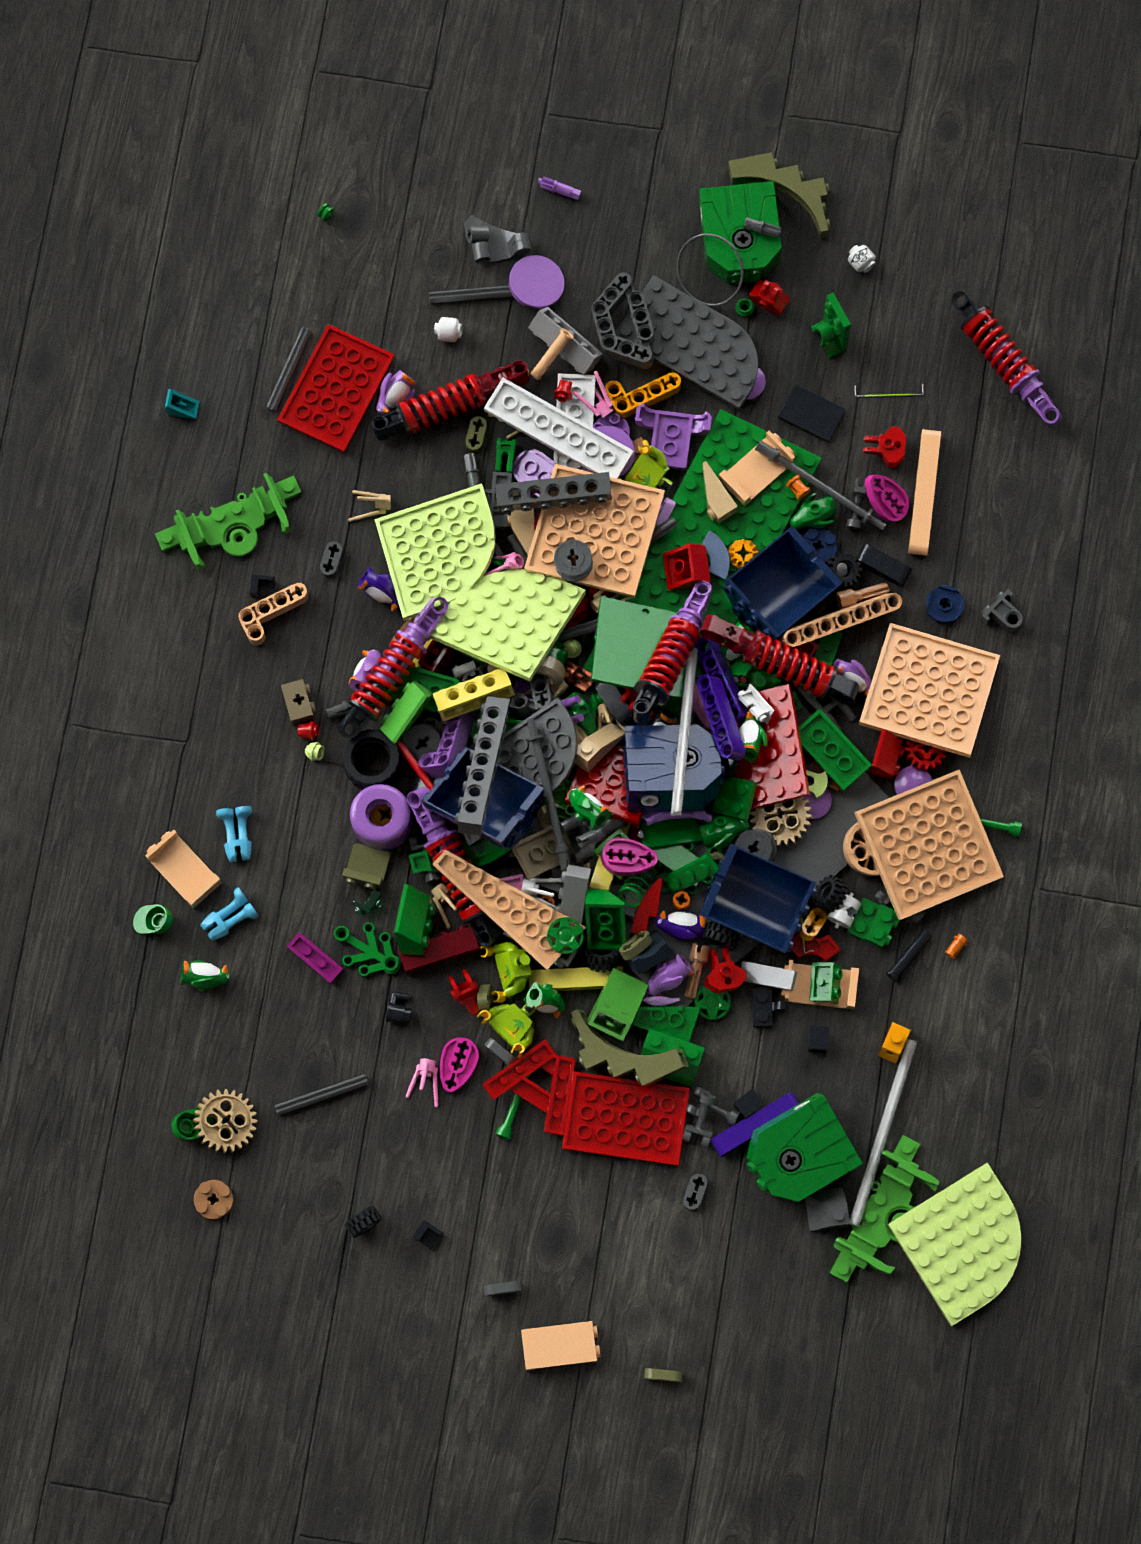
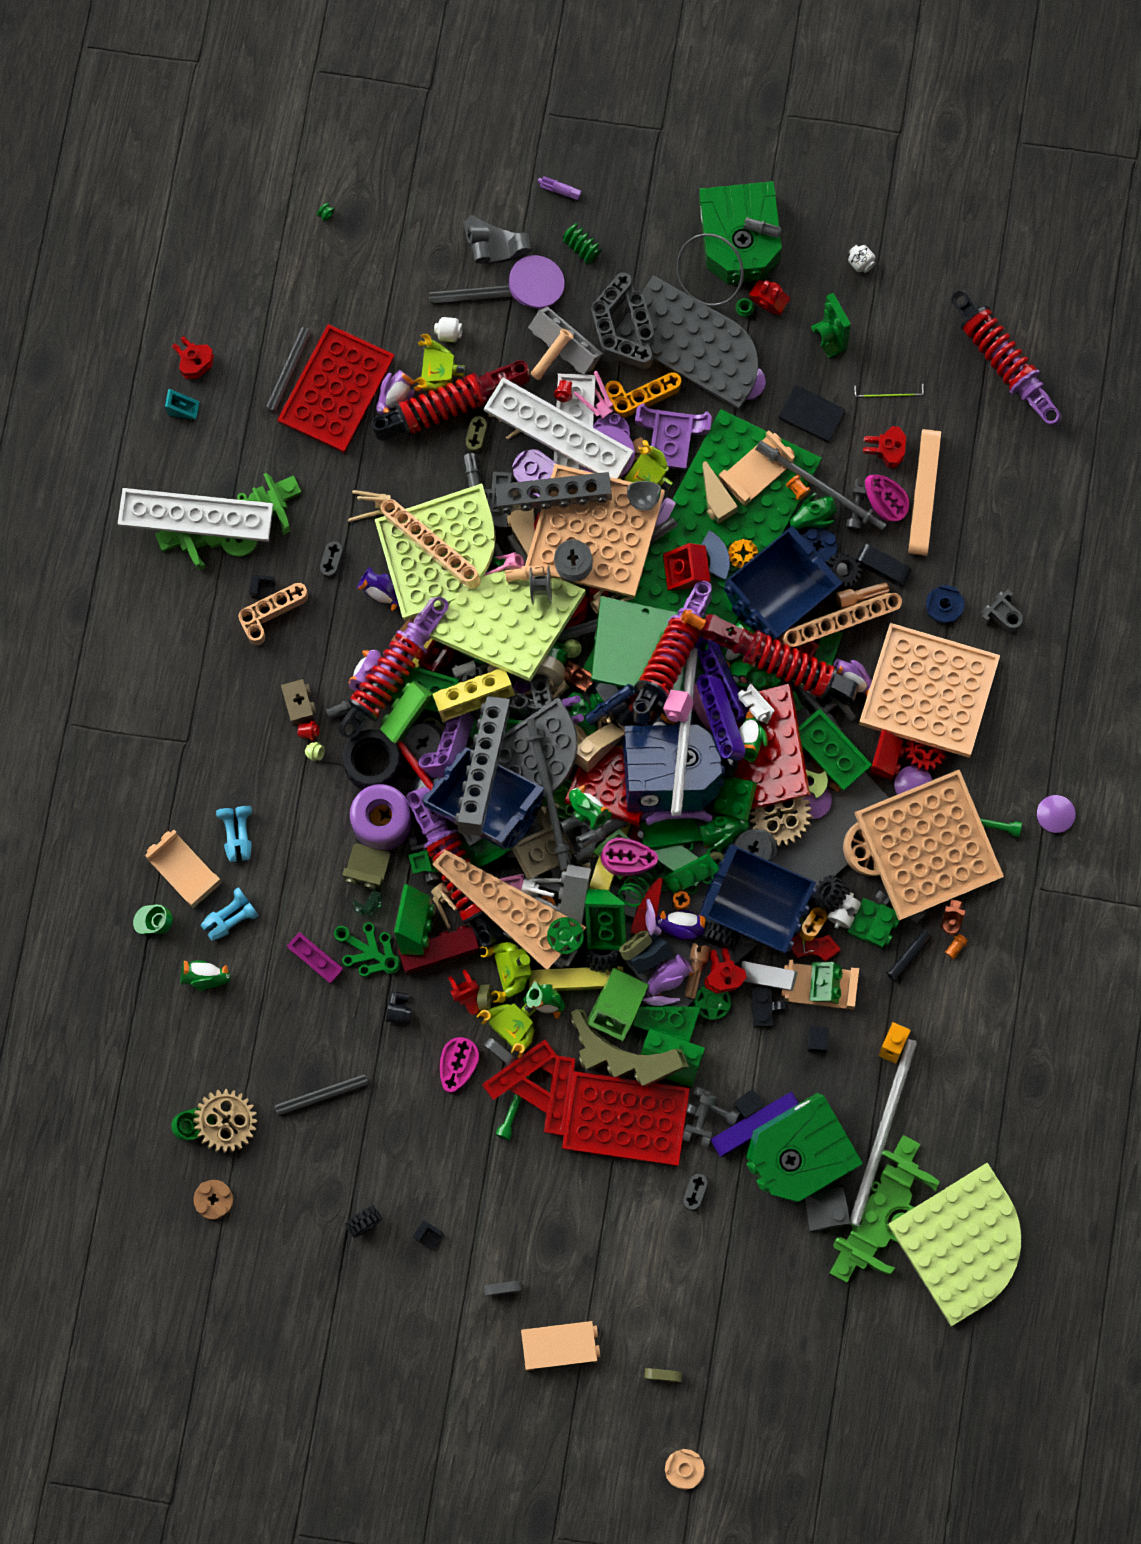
(194, 359): none -> red hinge
(195, 514): none -> white plate
(425, 1069): bright pink plant -> none
(435, 550): none -> light nougat beam
(437, 366): none -> lime torso
(504, 448): green piece -> none
(523, 573): none -> light nougat pin
(540, 585): none -> dark grey piece
(581, 244): none -> green piece
(604, 709): none -> dark blue pin
(643, 494): none -> dark grey helmet
(650, 920): none -> lavender bar
(678, 706): none -> bright pink brick
(684, 1469): none -> light nougat tile
(692, 619): none -> orange pin
(789, 180): olive arch -> none
(953, 918): none -> copper hips
(1055, 814): none -> medium lavender dish

